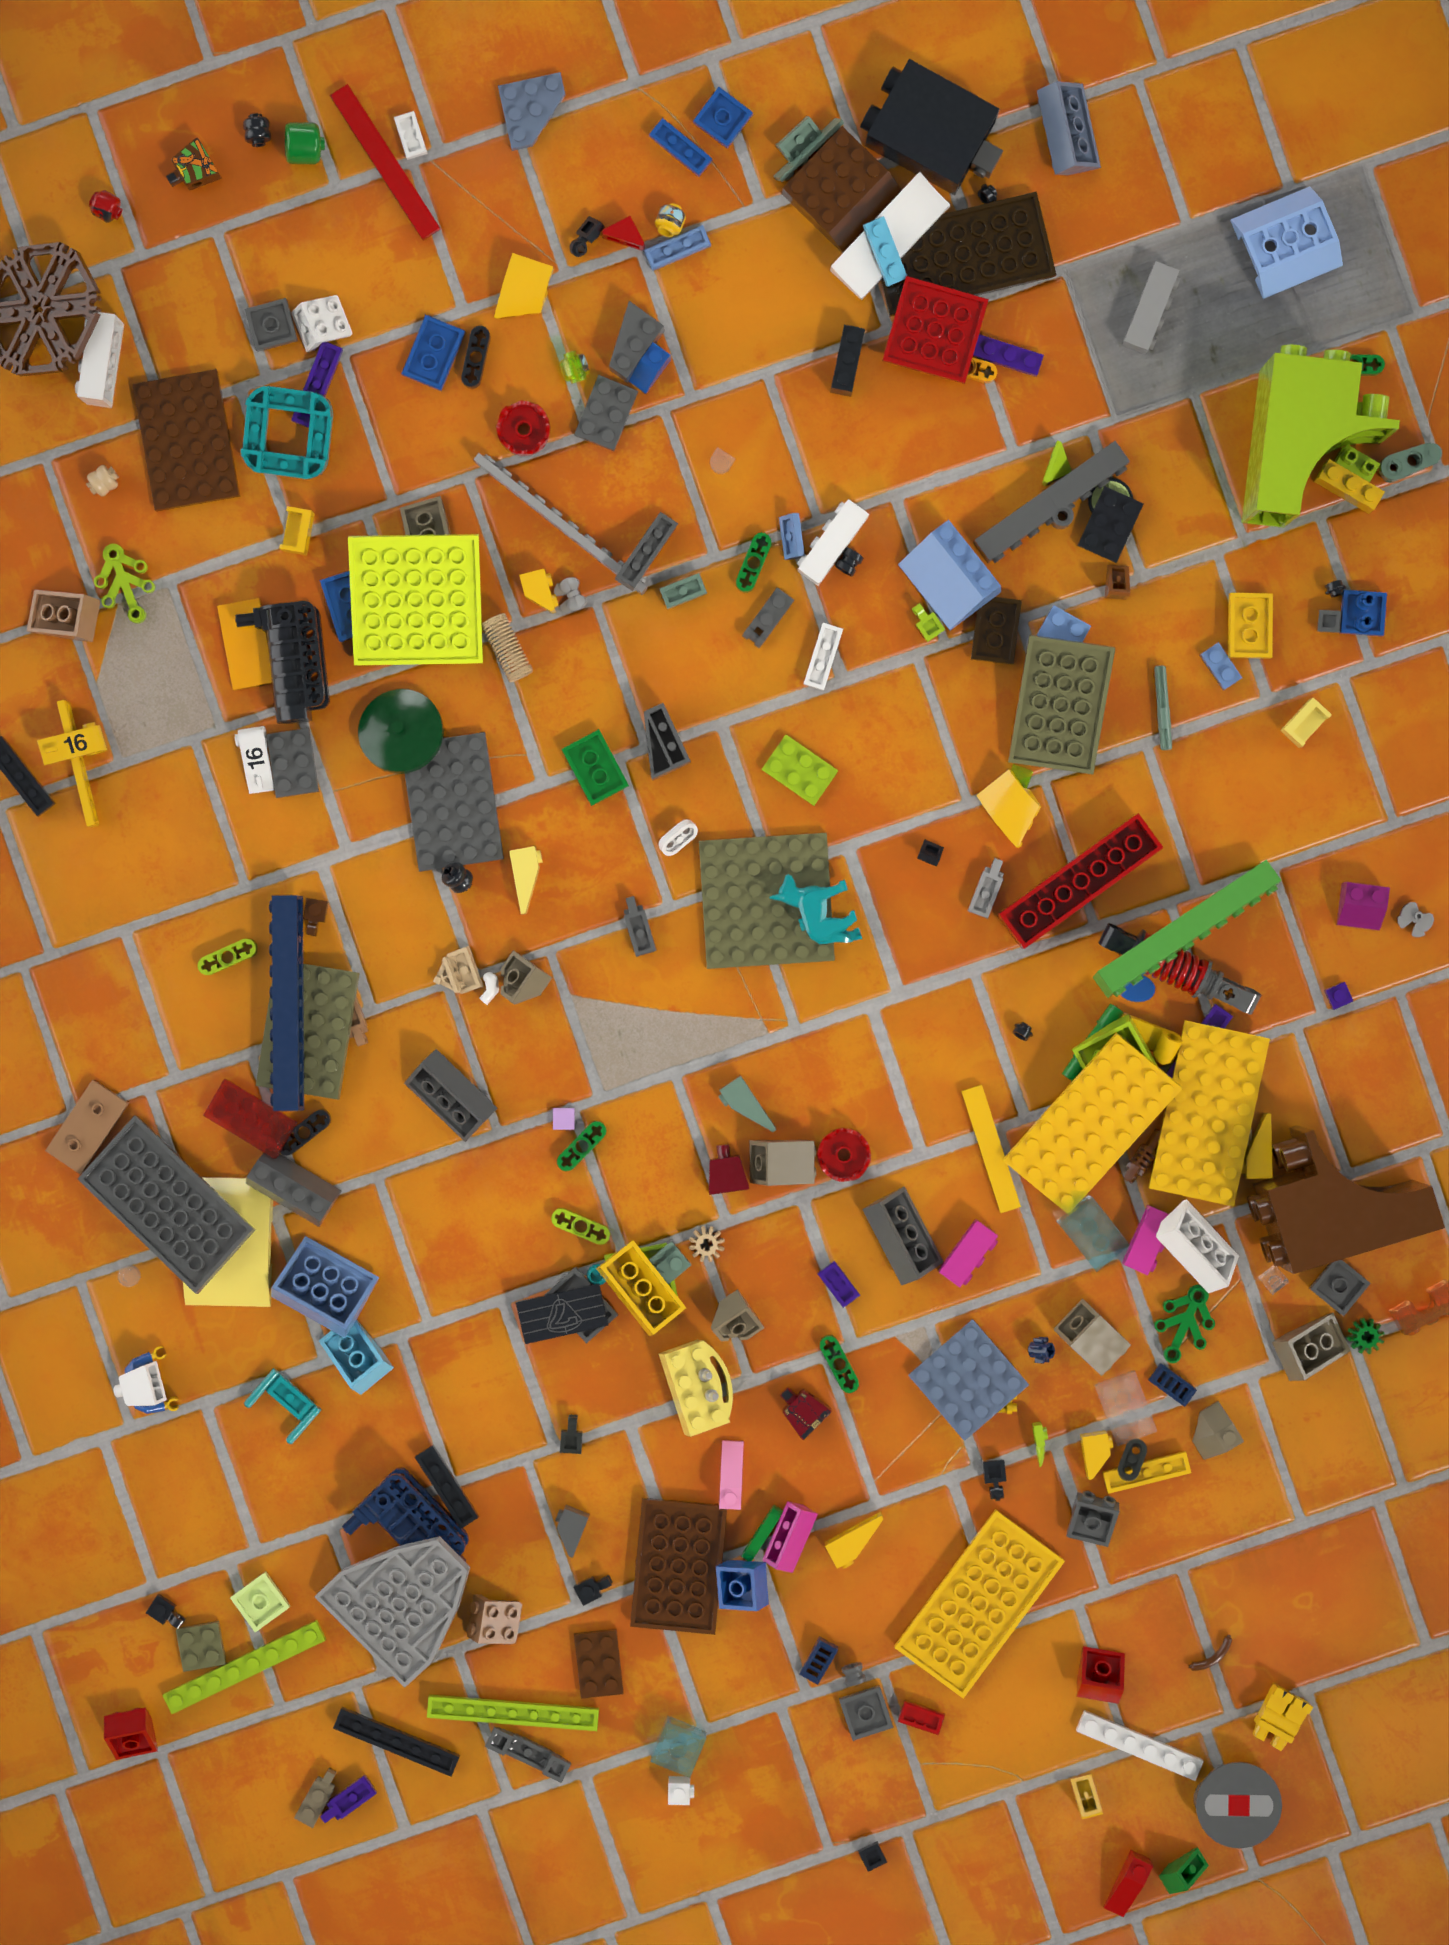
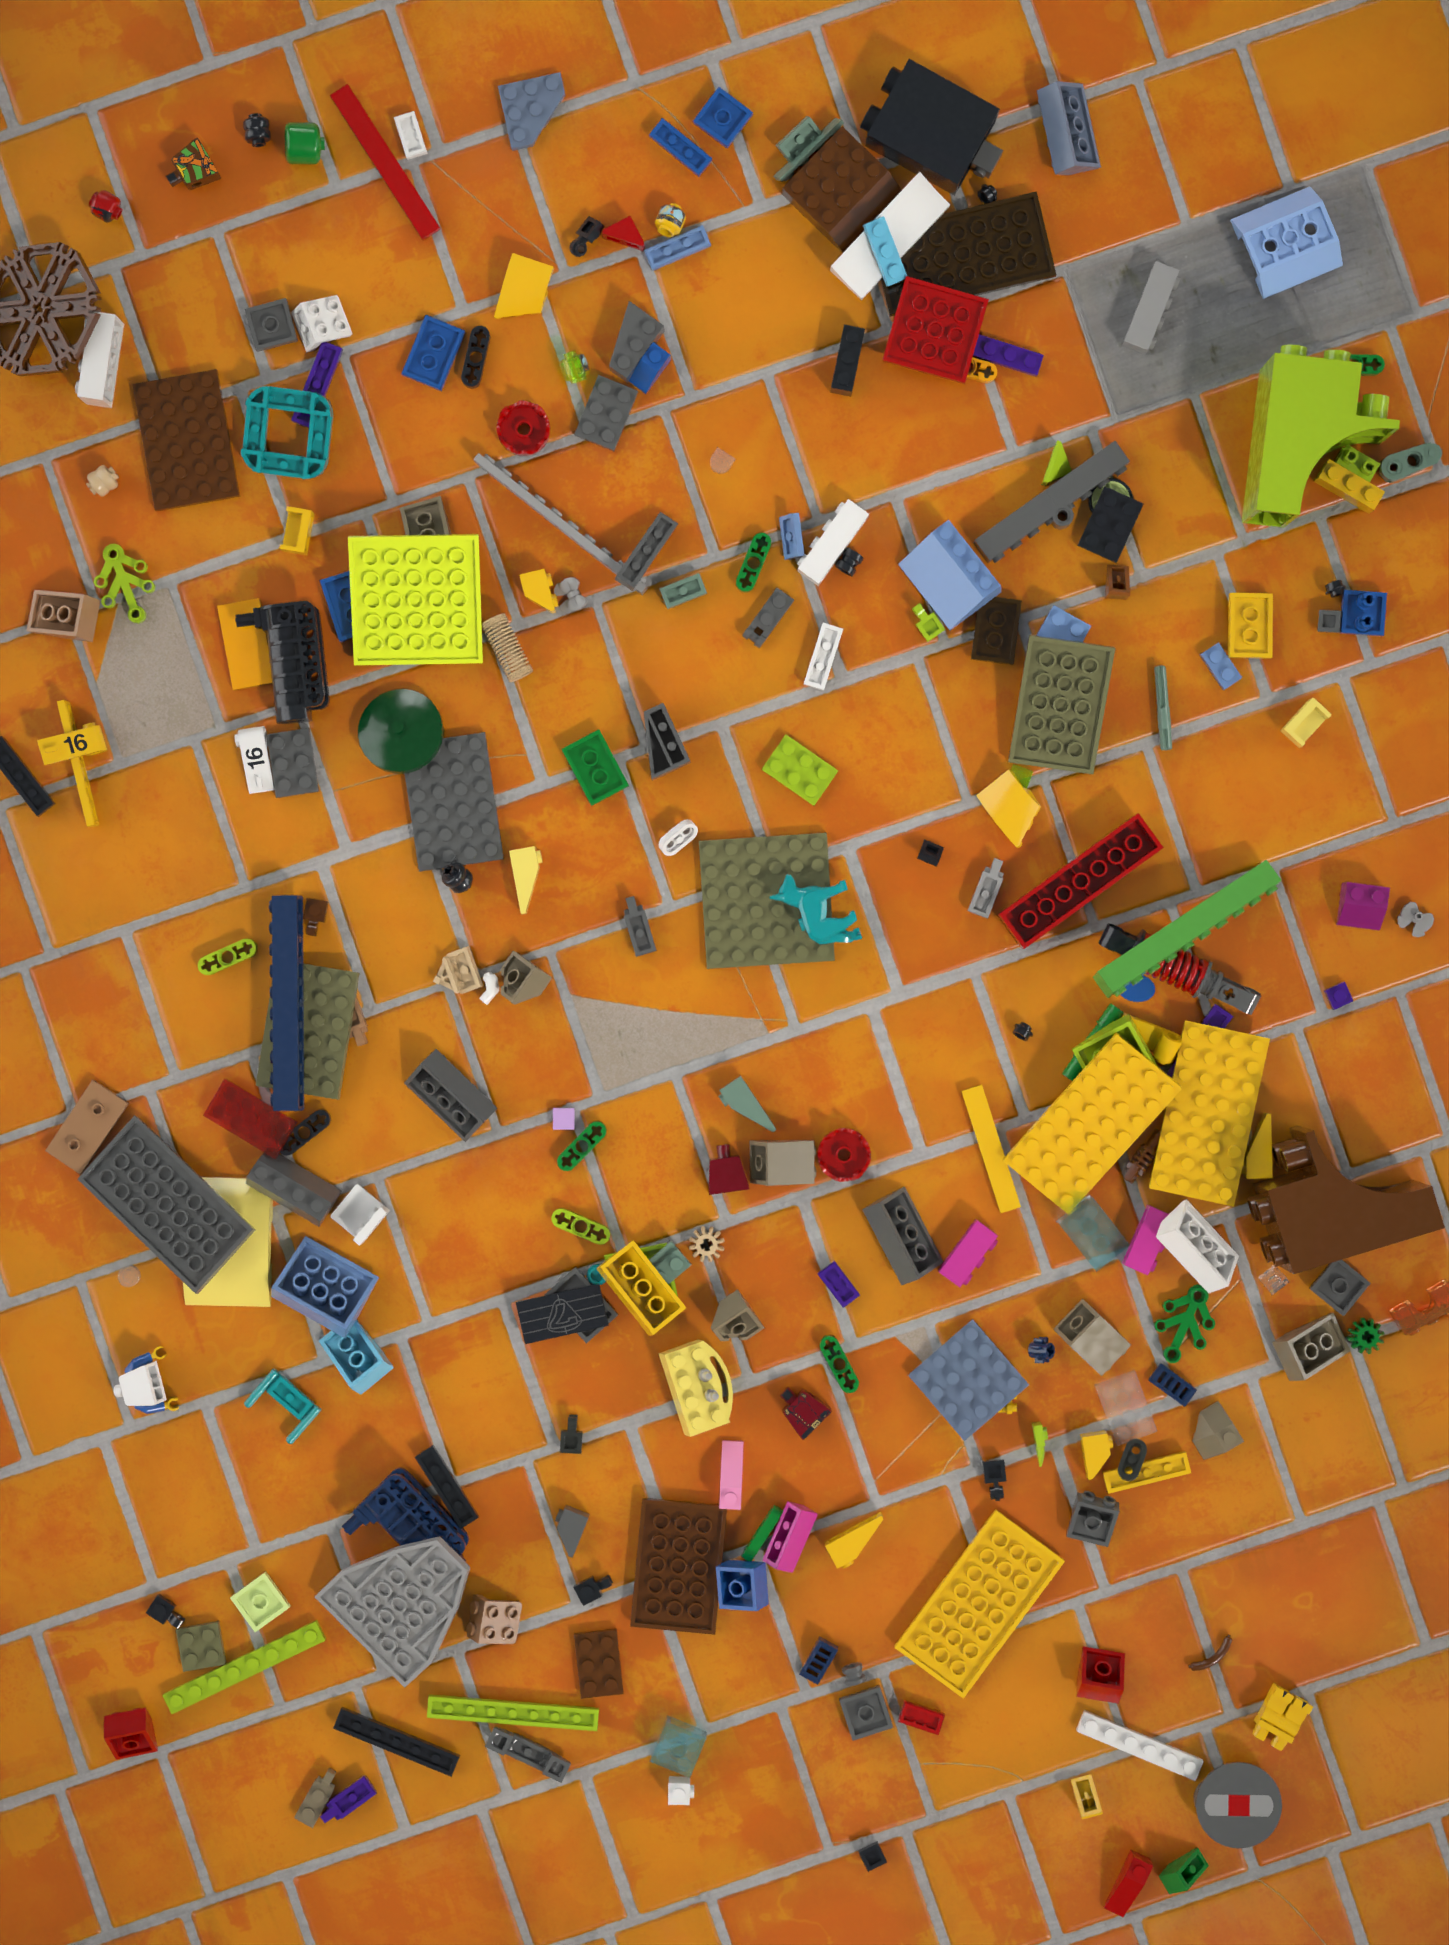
(359, 1213): none -> white bracket

